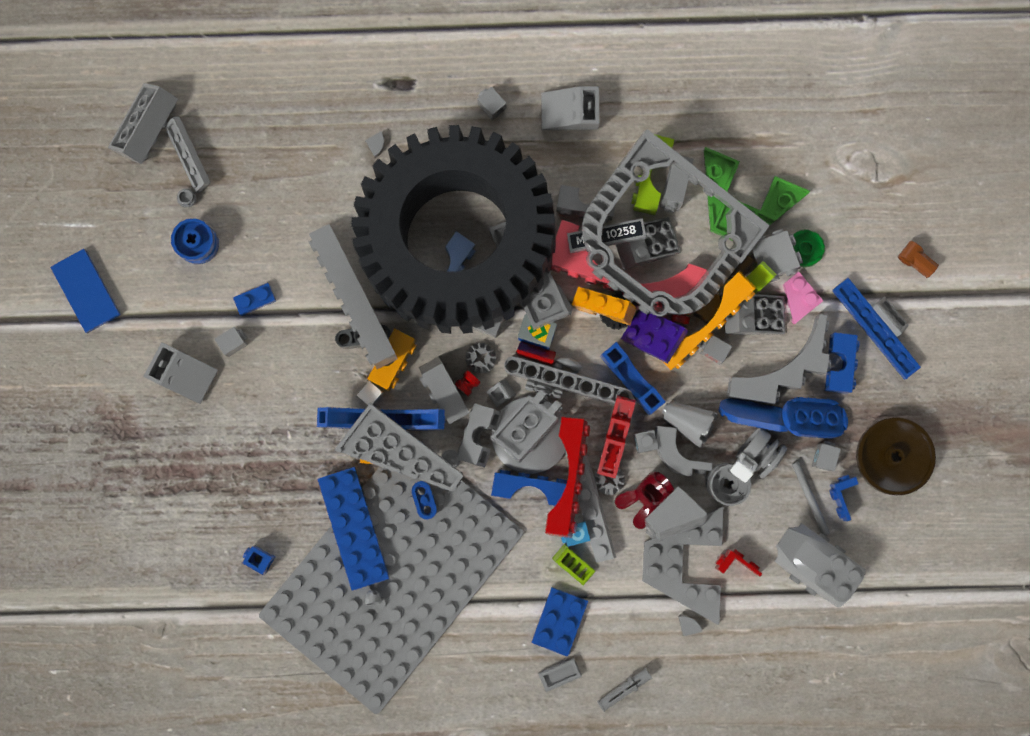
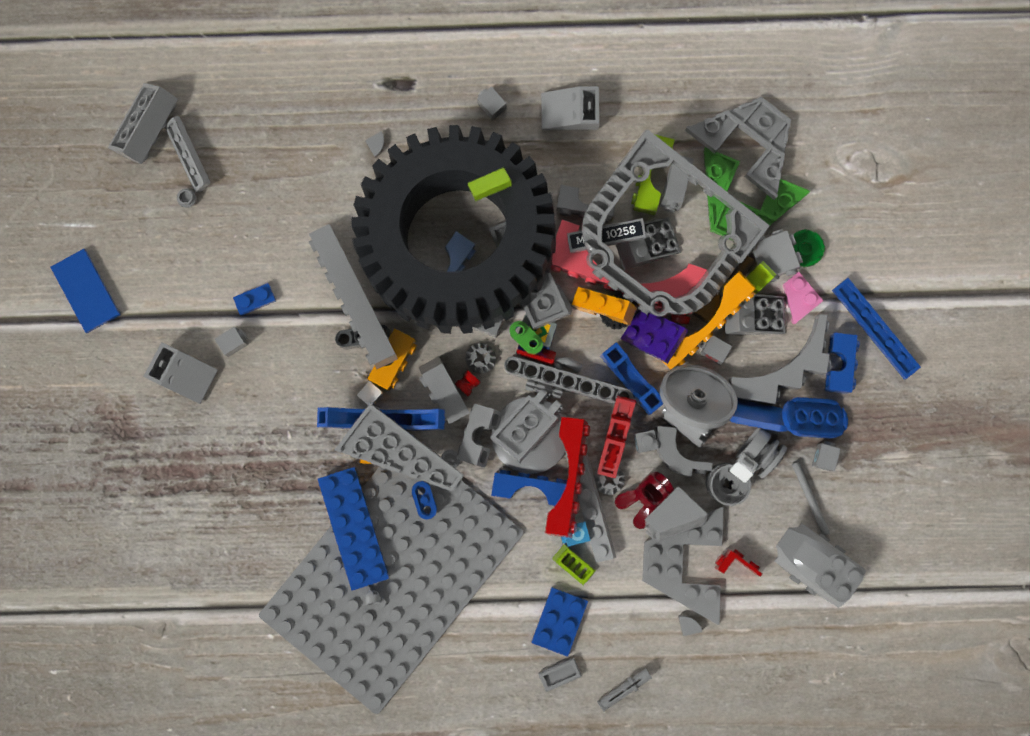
(195, 230): blue wheel -> none
(250, 559): blue brick -> none
(489, 184): none -> lime slope
(501, 392): light grey slope -> none
(526, 337): none -> bright green plate
(698, 396): none -> light grey dish
(761, 123): none -> light grey wing
(843, 483): blue bracket -> none
(890, 316): light grey plate -> none
(896, 456): dark brown dish -> none
(913, 256): dark orange piece -> none

